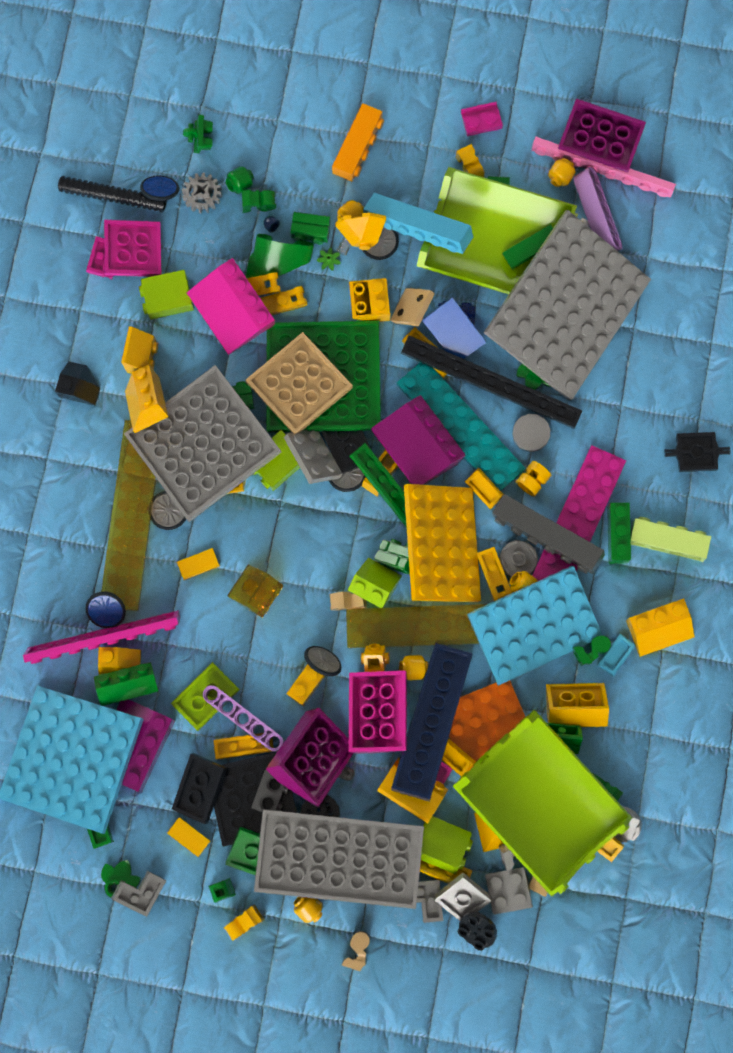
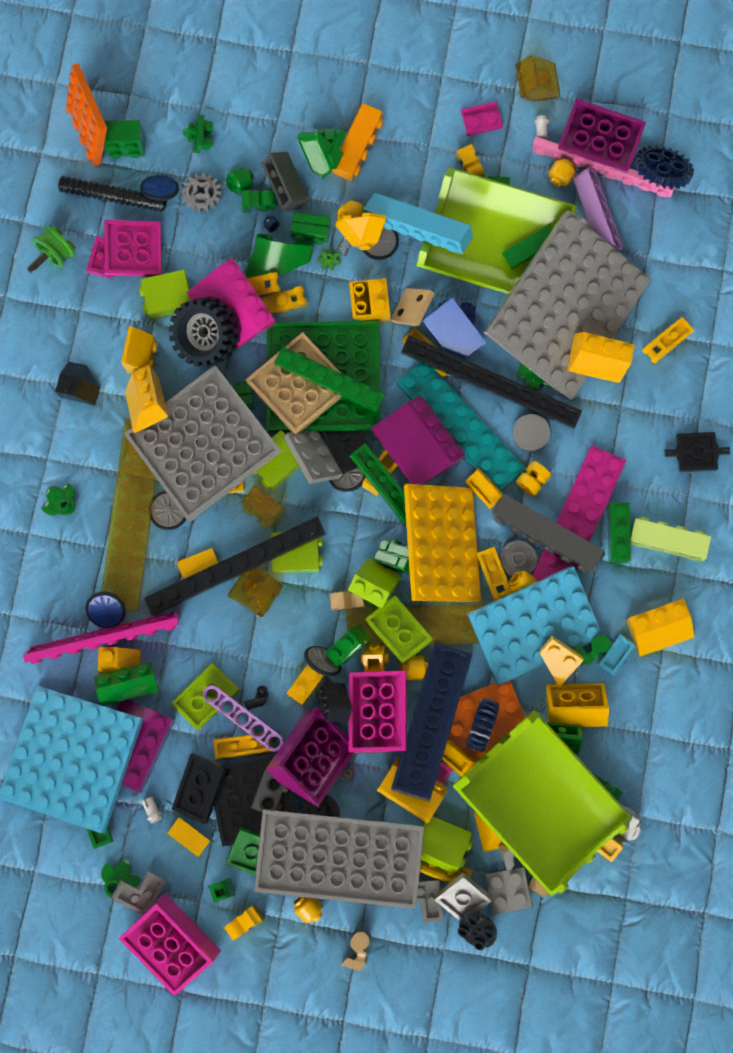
(52, 248): none -> bright green wheel
(58, 498): none -> green plate
(85, 115): none -> orange plate
(124, 139): none -> green brick
(151, 810): none -> white pin
(170, 944): none -> dark pink slope
(191, 334): none -> black wheel
(235, 566): none -> black plate
(259, 700): none -> black arm
(262, 507): none -> clear yellow brick
(285, 181): none -> dark grey brick
(299, 560): none -> lime brick
(322, 149): none -> green piece
(329, 379): none -> green plate
(334, 702): none -> black brick
(348, 646): none -> green brick
(399, 630): none -> lime plate
(482, 725): none -> dark blue gear
(537, 79): none -> clear yellow slope
(541, 127): none -> white pin
(560, 659): none -> yellow wing
(600, 356): none -> yellow slope
(663, 167): none -> dark blue gear
(668, 340): none -> yellow plate

